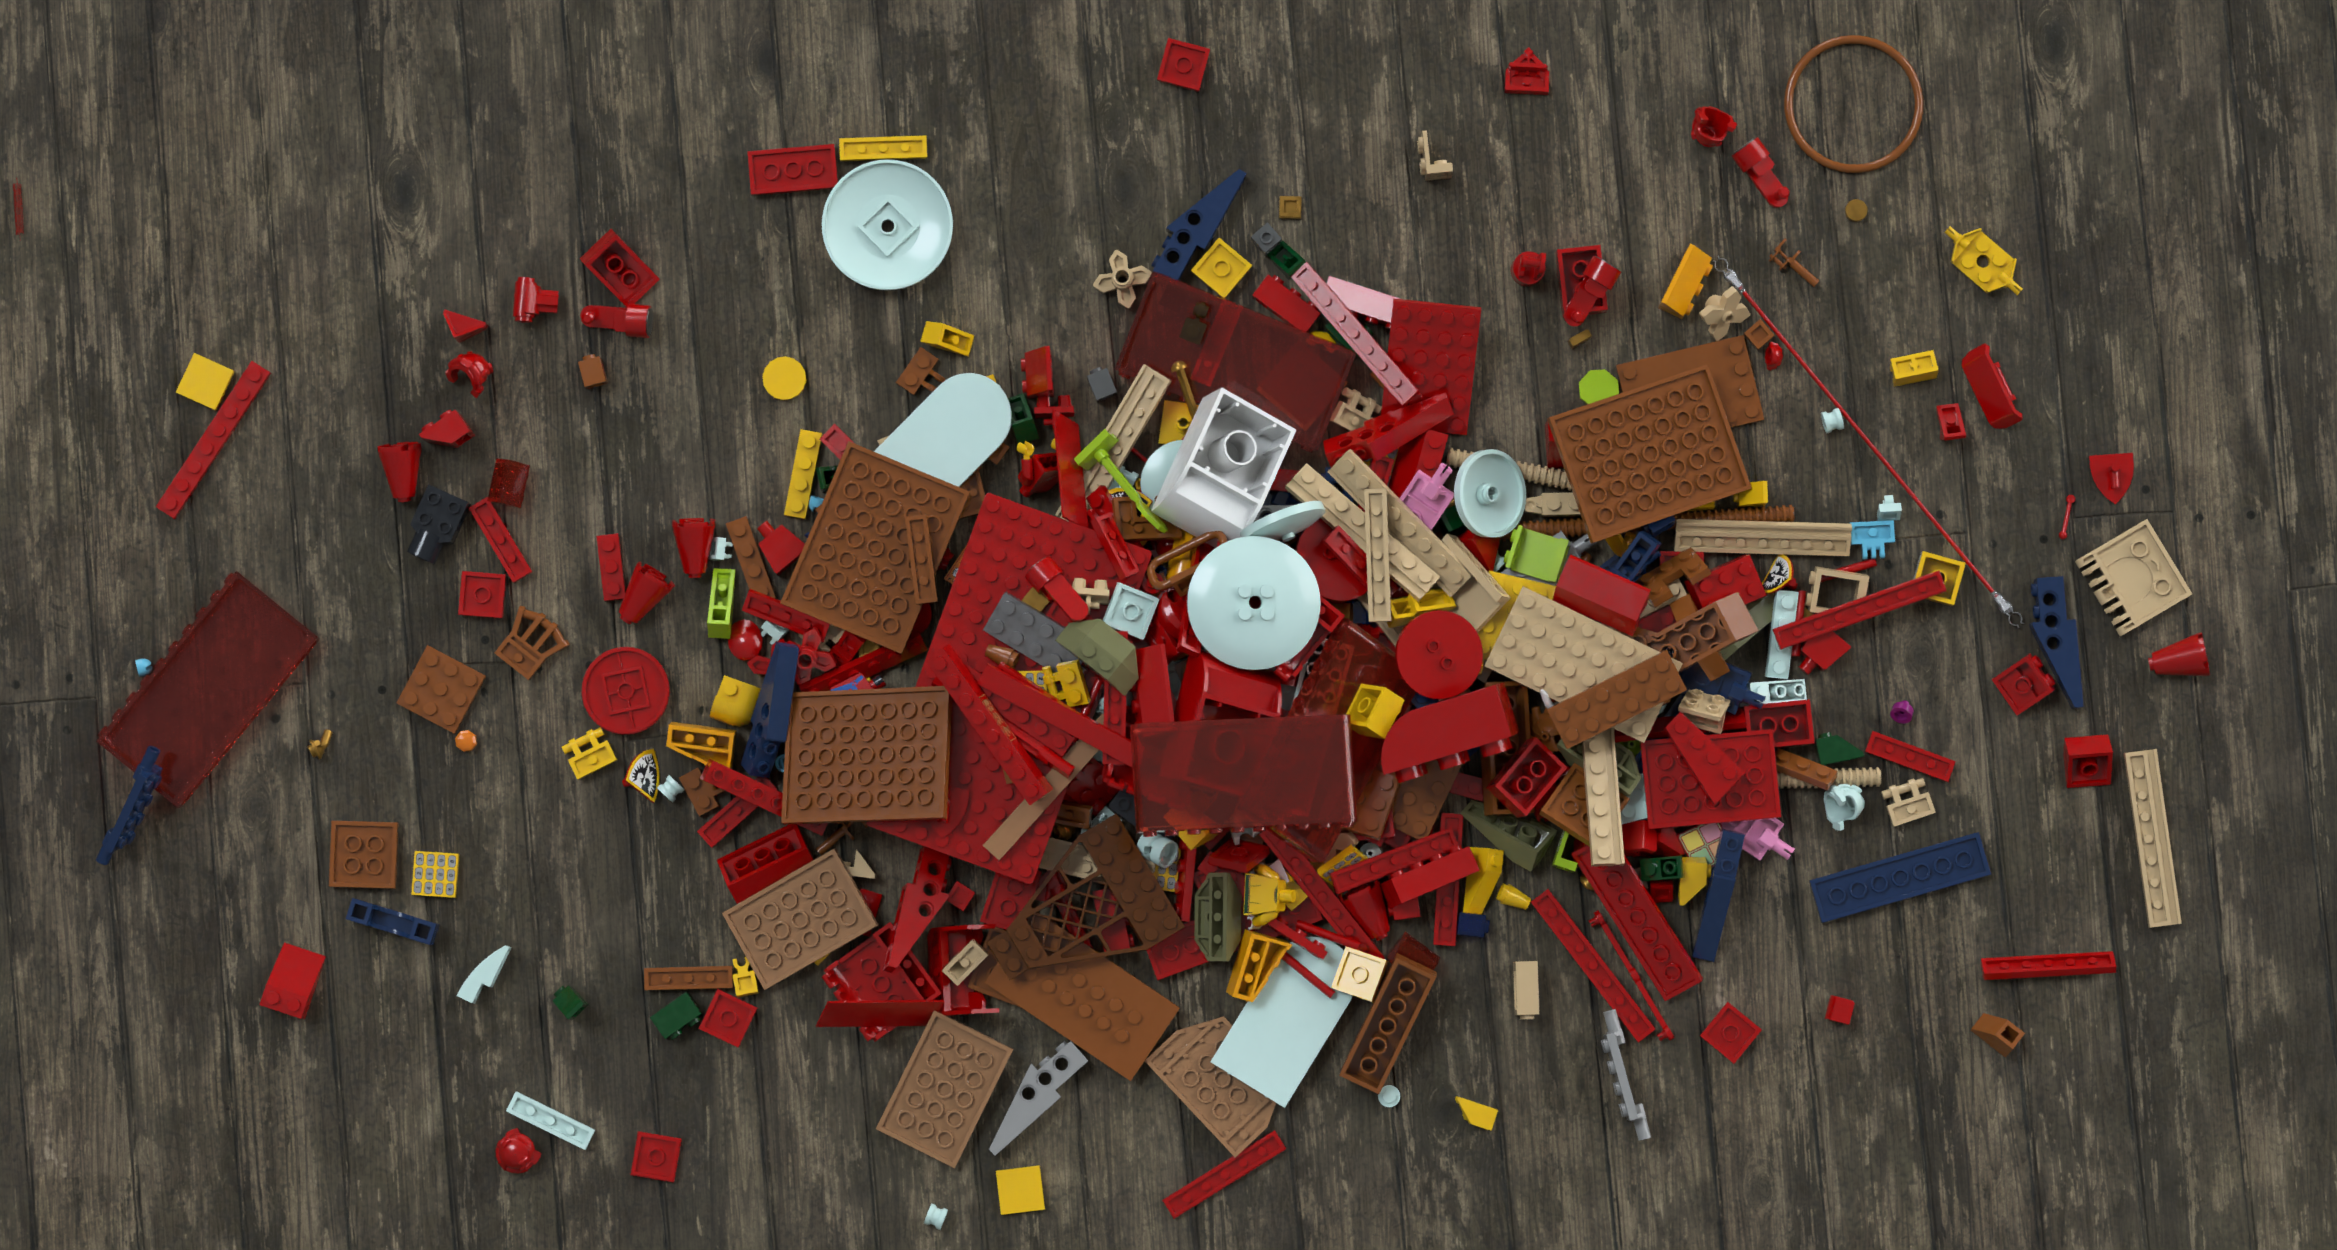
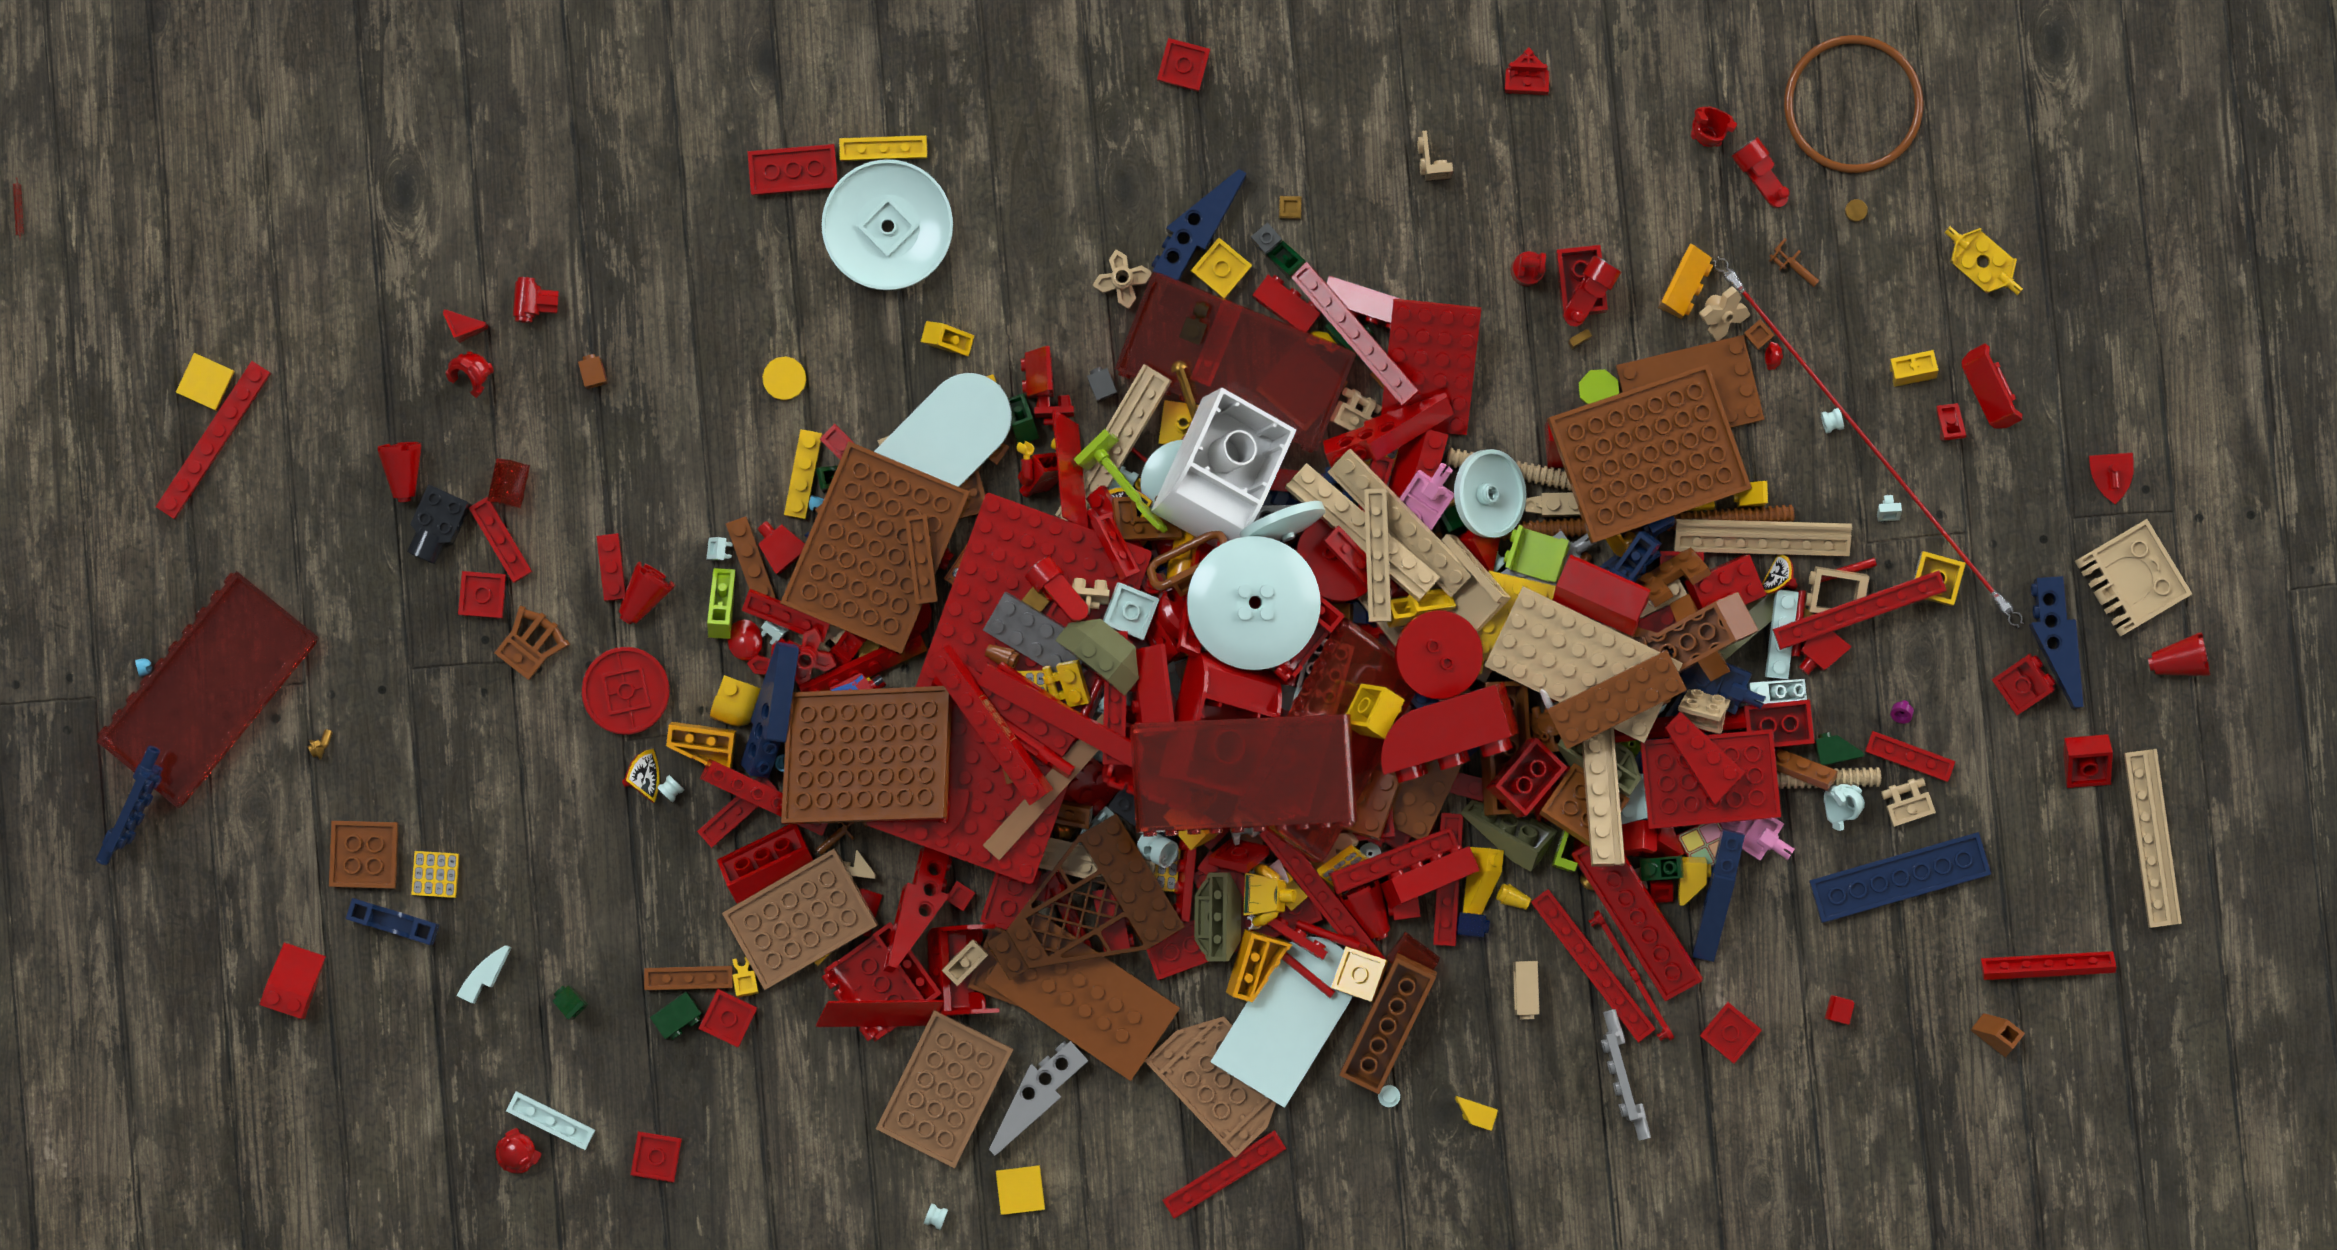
(441, 689): dark orange plate -> none
(448, 431): red slope -> none
(466, 740): orange tile -> none
(592, 759): yellow plate -> none
(619, 268): red slope -> none
(634, 320): red piece -> none
(694, 544): red cone -> none
(700, 792): dark orange hinge -> none
(918, 370): dark orange hinge -> none
(1872, 536): medium azure hinge -> none
(2069, 499): red hinge -> none

